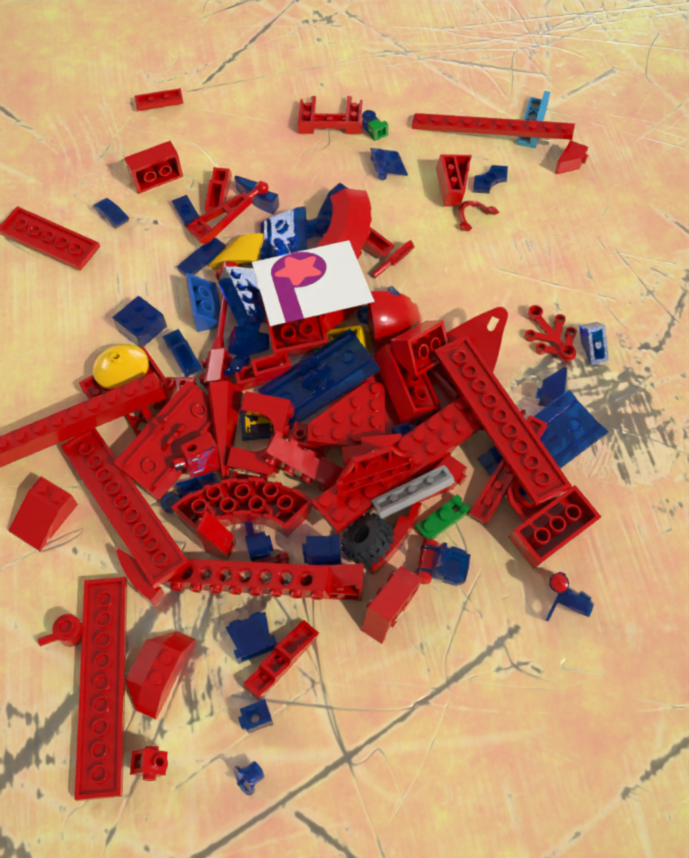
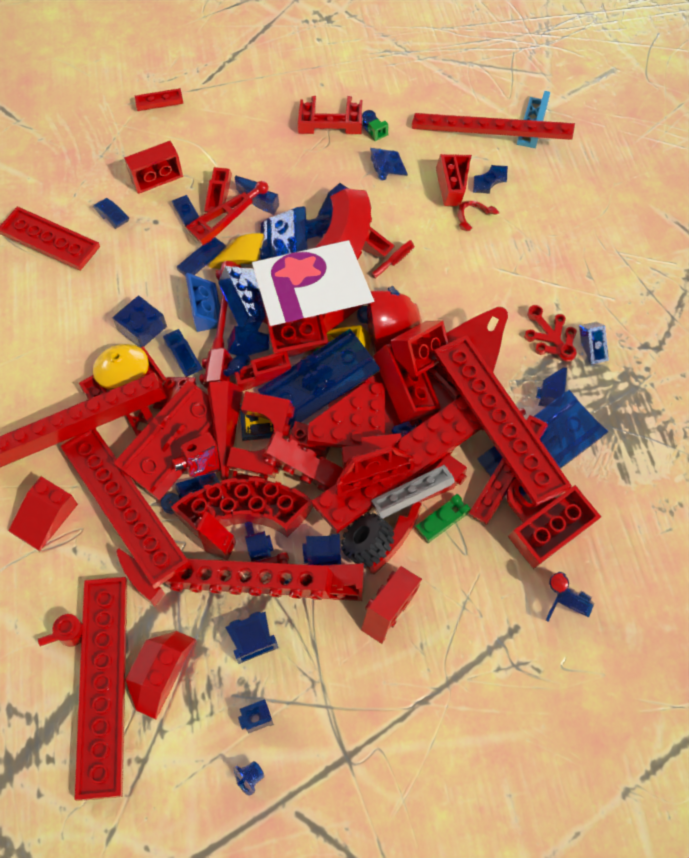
(149, 763): red brick -> none
(280, 660): red slope -> none
(442, 563): clear blue piece -> none
(572, 157): red slope -> none

